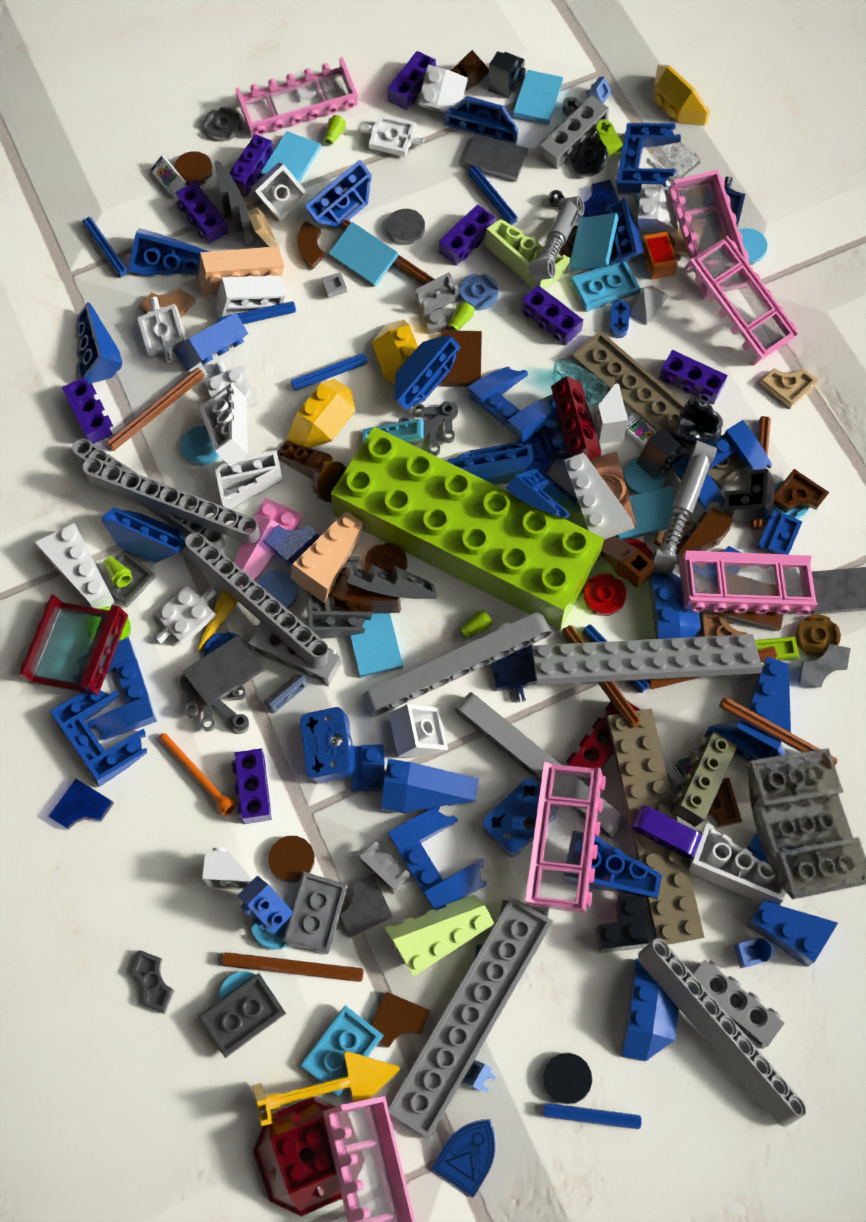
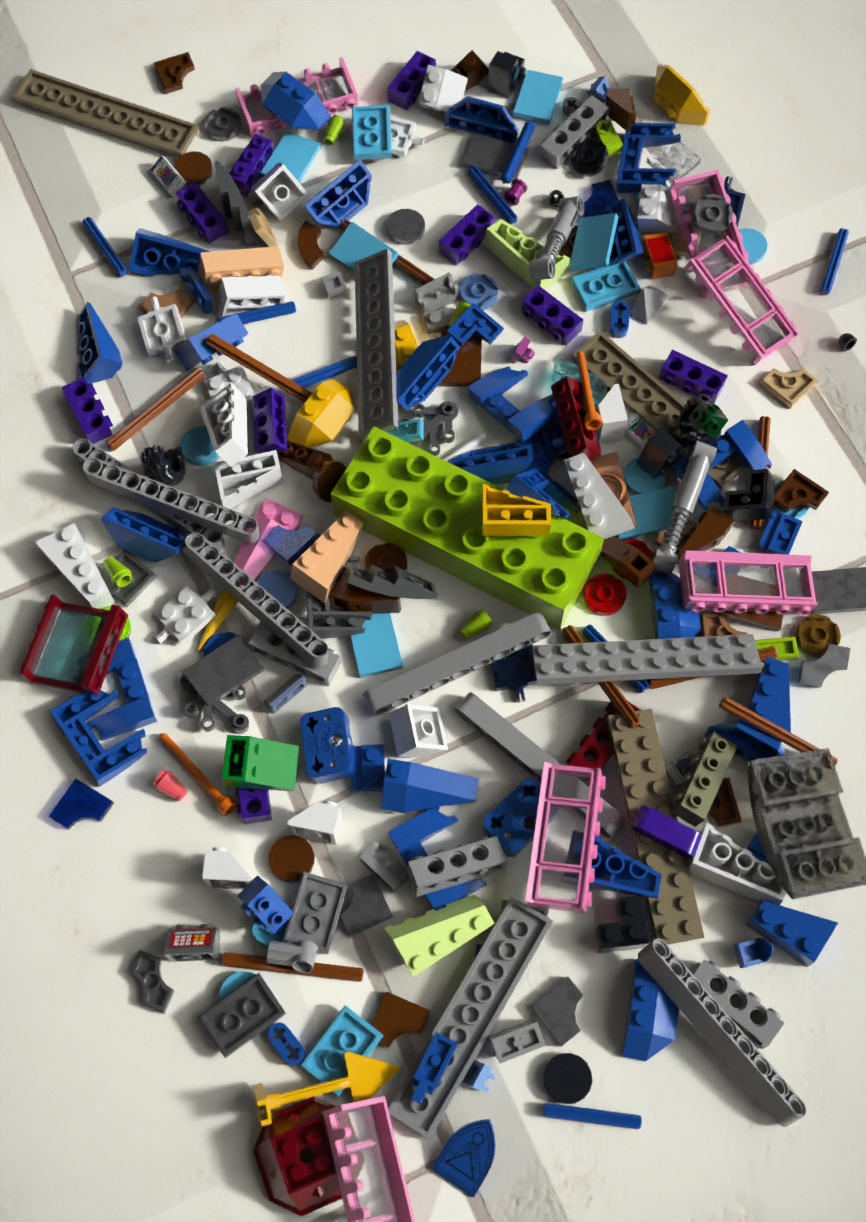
(106, 113): none -> dark tan plate
(163, 466): none -> black hair
(169, 785): none -> coral cone
(173, 71): none -> reddish brown tile
(193, 943): none -> dark grey slope
(197, 288): none -> blue hinge
(258, 368): none -> dark orange axle
(259, 764): none -> slope
(269, 421): none -> dark purple brick
(281, 1048): none -> blue beam
(293, 102): none -> blue wedge
(299, 955): none -> light grey piece
(318, 822): none -> white slope
(371, 132): none -> medium azure tile
(375, 344): none -> light grey plate
(426, 882): none -> light grey brick
(433, 1066): none -> blue hinge
(467, 446): none -> white bar
(475, 321): none -> blue plate
(513, 515): none -> yellow wedge
(515, 192): none -> magenta bush
(517, 152): none -> blue axle
(517, 1041): none -> light grey hinge
(521, 351): none -> magenta tile
(558, 1009): none -> flat silver tile
(592, 419): none -> orange piece
(621, 107): none -> reddish brown slope
(708, 419): none -> dark green brick
(712, 214): none -> flat silver tile
(834, 261): none -> blue axle
(847, 341): none -> black hinge

